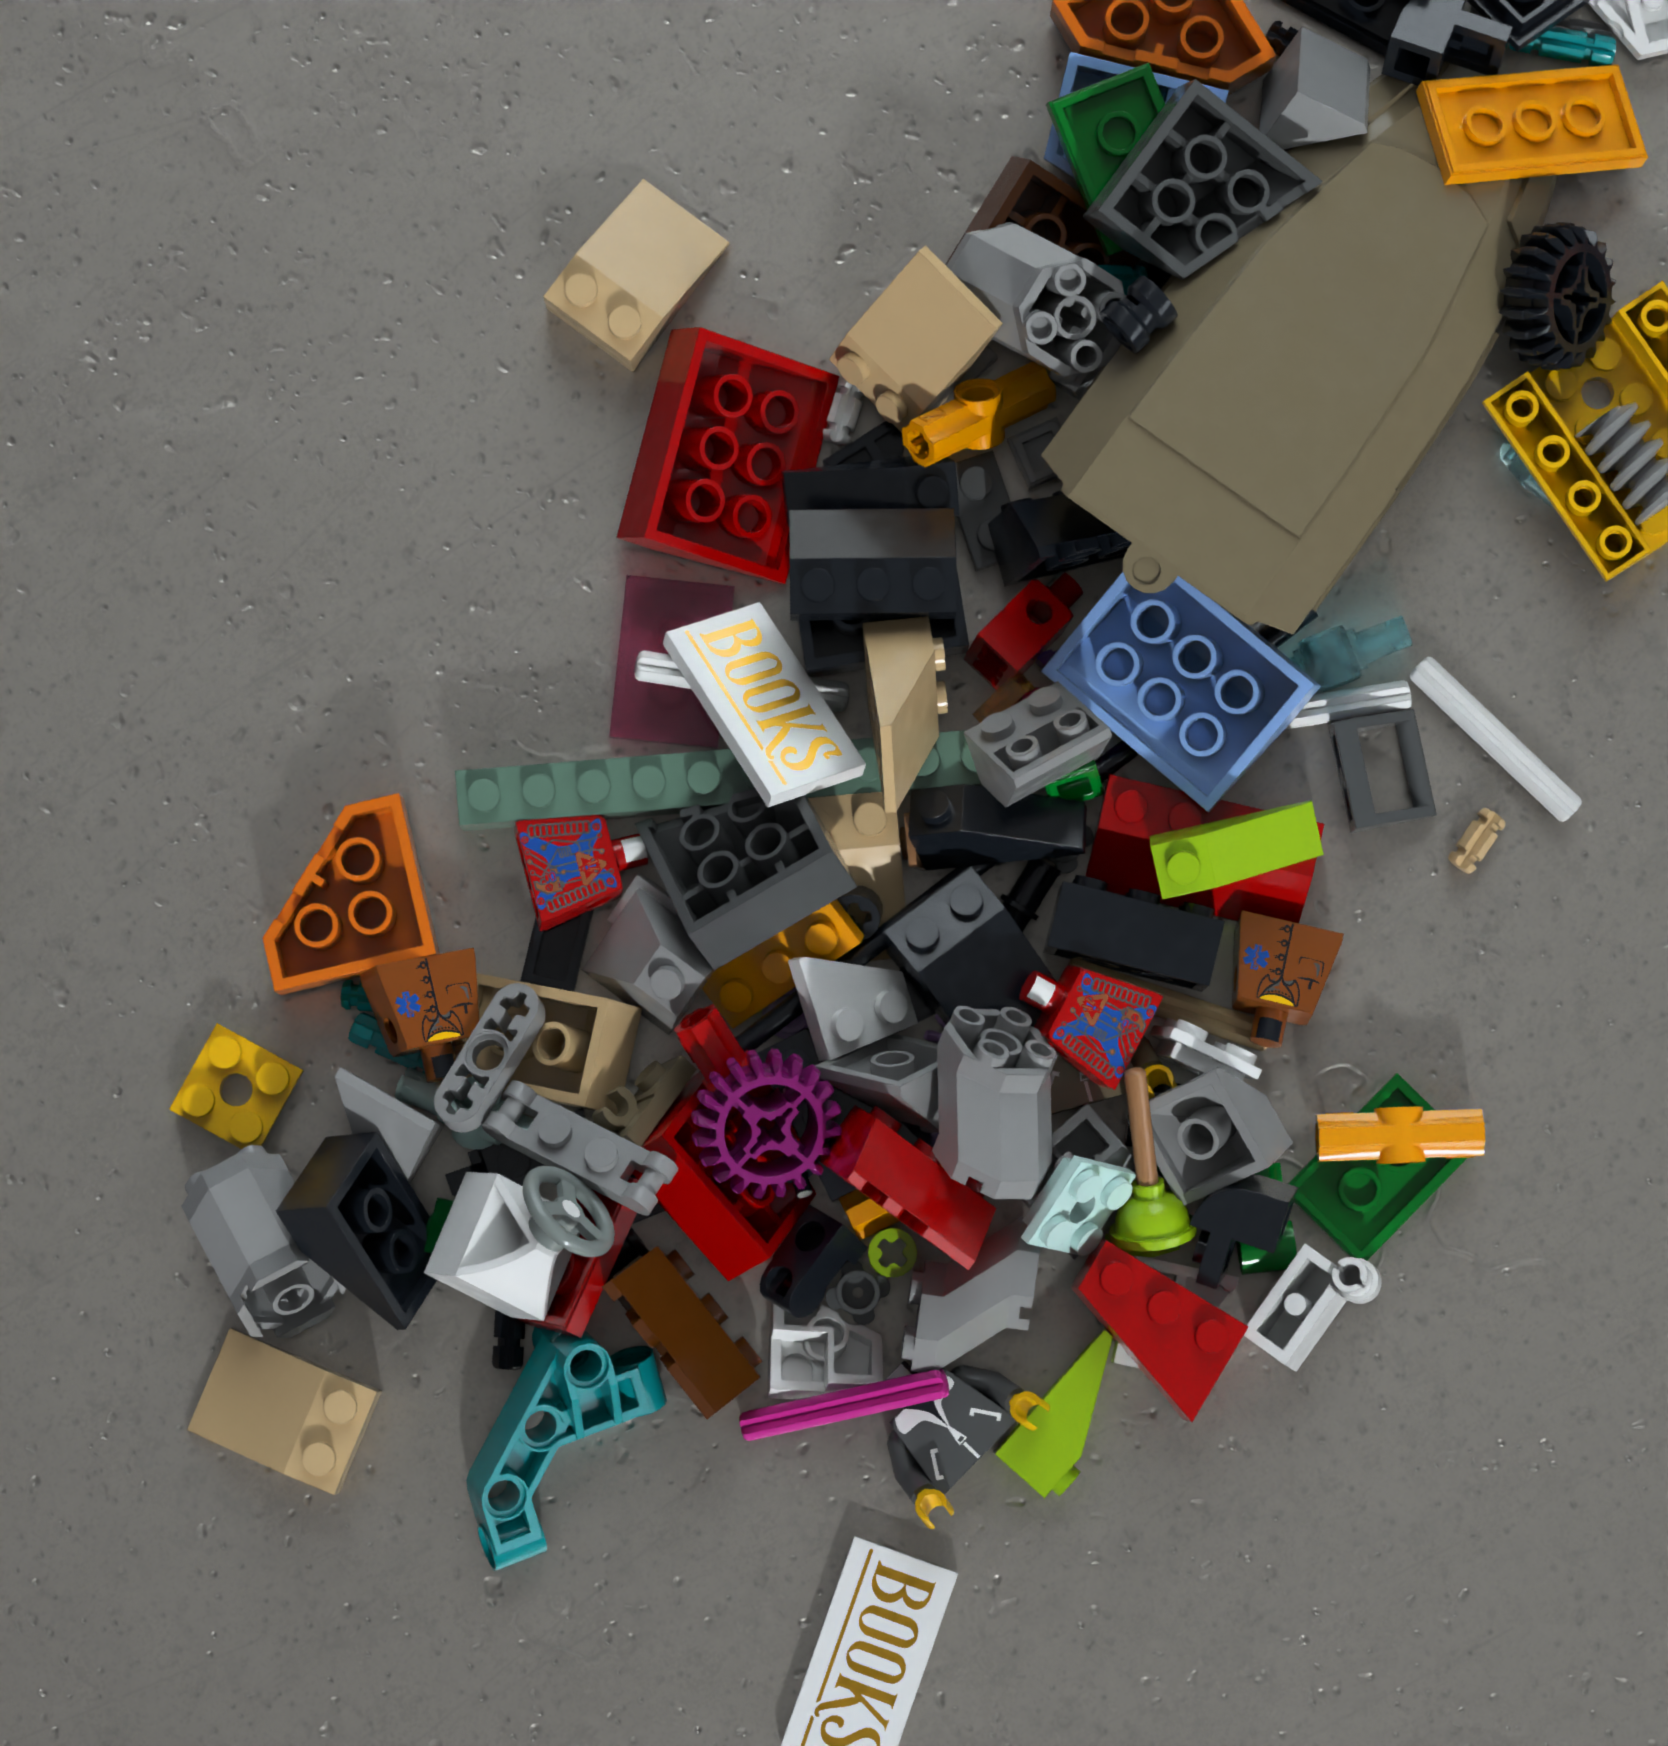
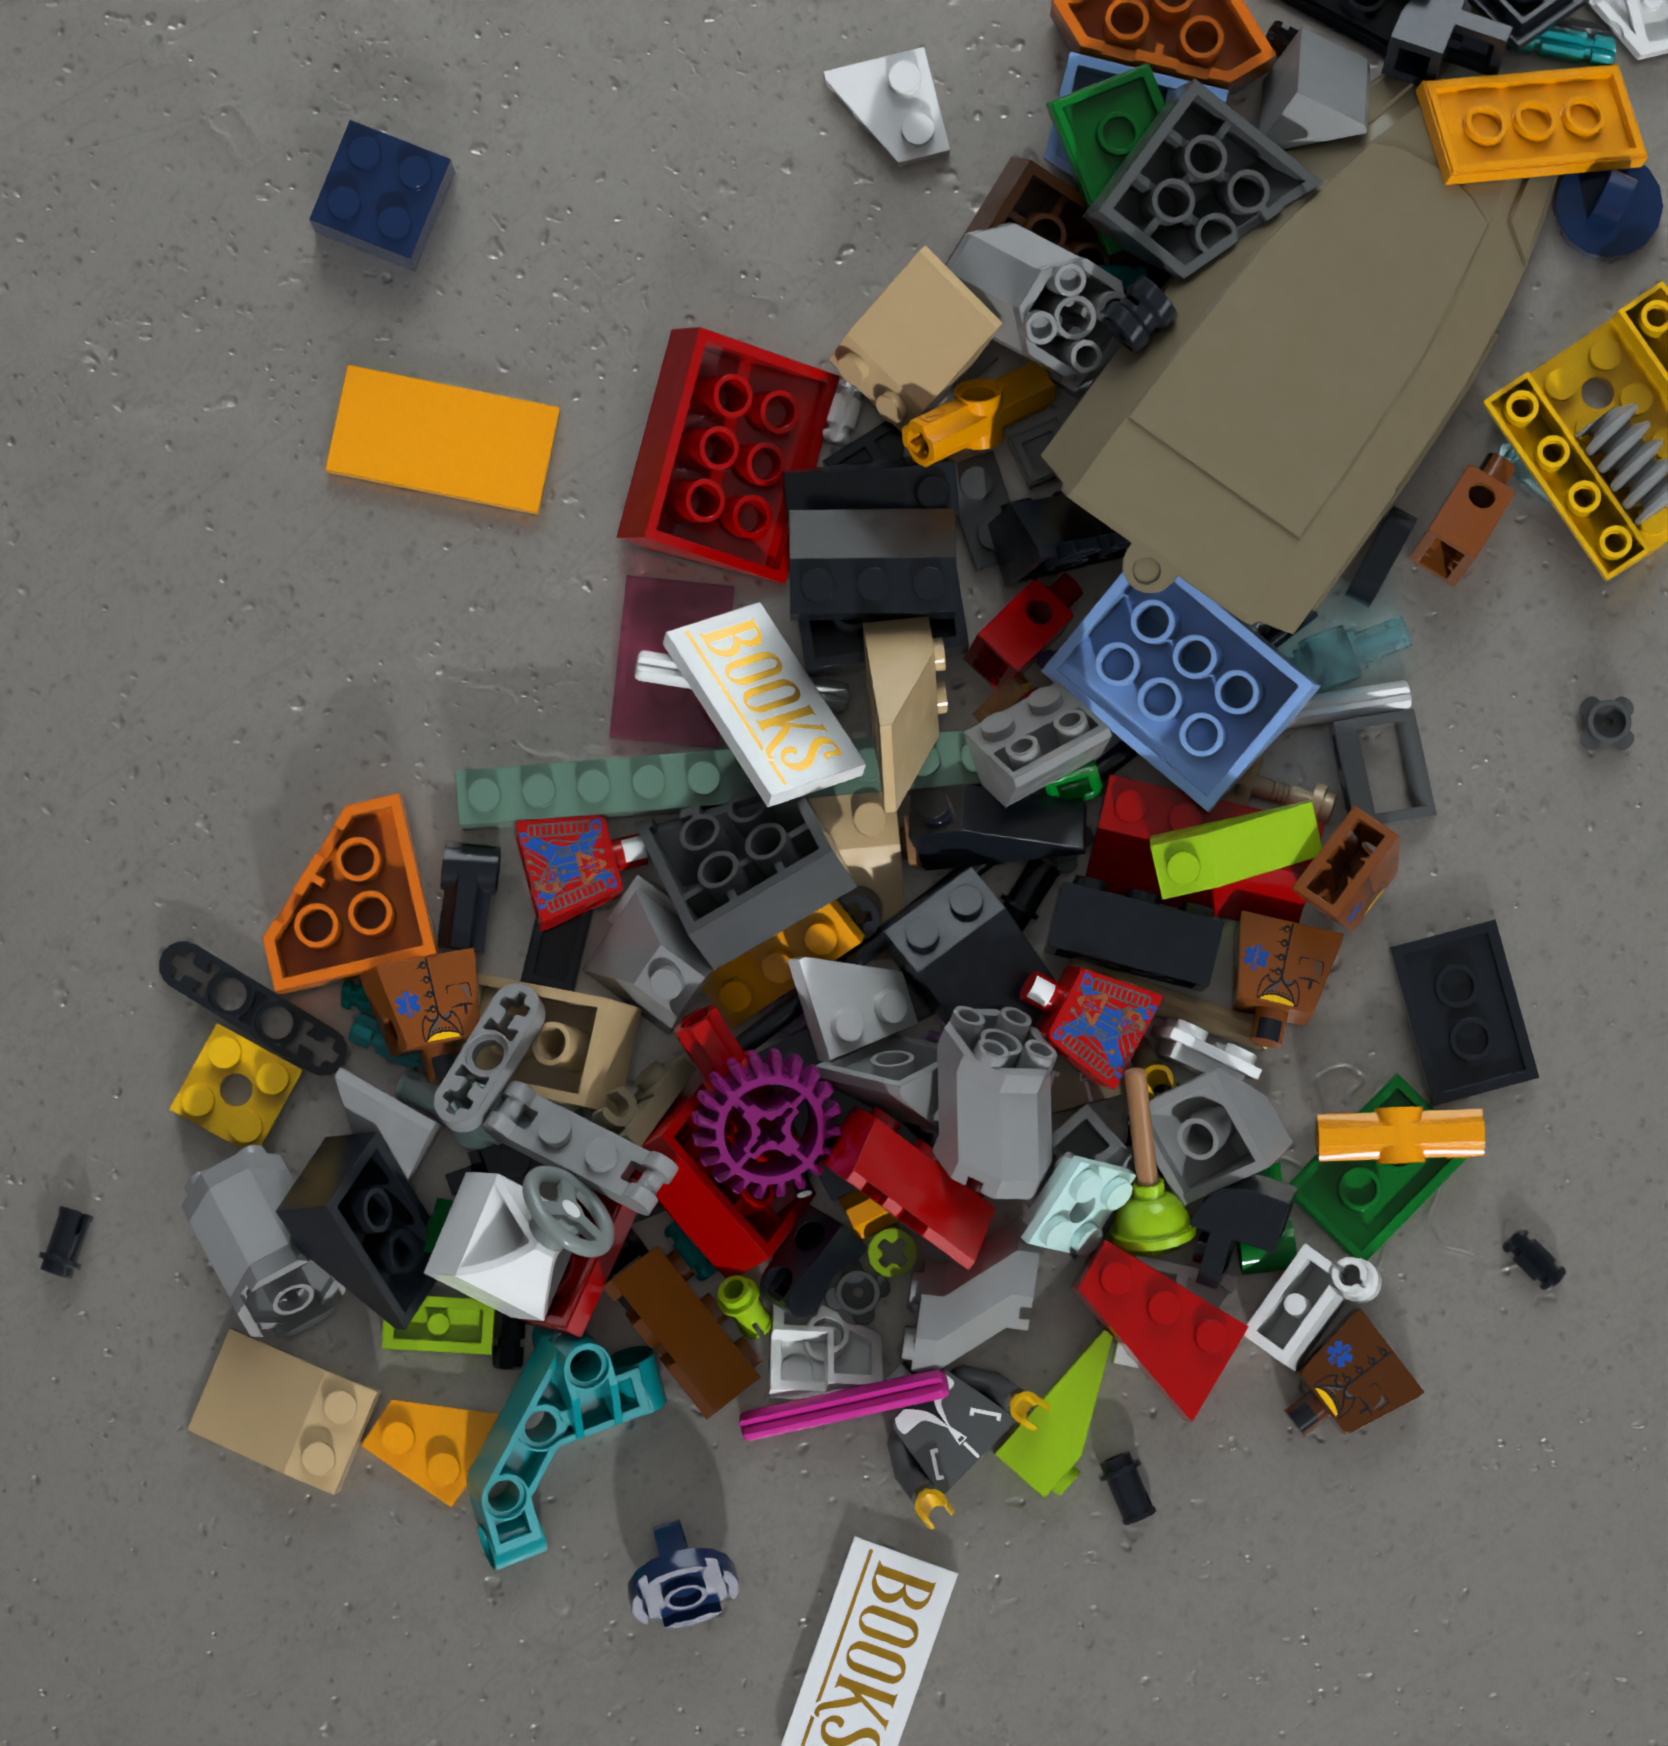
(66, 1243): none -> black pin
(257, 1003): none -> black beam
(382, 195): none -> dark blue brick
(430, 1444): none -> light orange wing
(443, 439): none -> light orange tile
(445, 1326): none -> lime plate
(468, 883): none -> black piece
(635, 274): tan slope -> none
(681, 1583): none -> dark blue tile
(690, 1252): none -> teal piece
(740, 1300): none -> lime pin
(895, 103): none -> white wing
(1127, 1487): none -> black pin
(1259, 786): none -> tan hinge
(1347, 874): none -> dark orange torso
(1351, 1379): none -> reddish brown torso
(1381, 556): none -> black beam
(1463, 1013): none -> black plate
(1465, 519): none -> dark orange torso
(1476, 840): tan piece -> none
(1495, 739): white axle -> none
(1534, 1259): none -> black piece
(1557, 296): black gear -> none
(1608, 211): none -> dark blue tile
(1619, 713): none -> dark grey plate

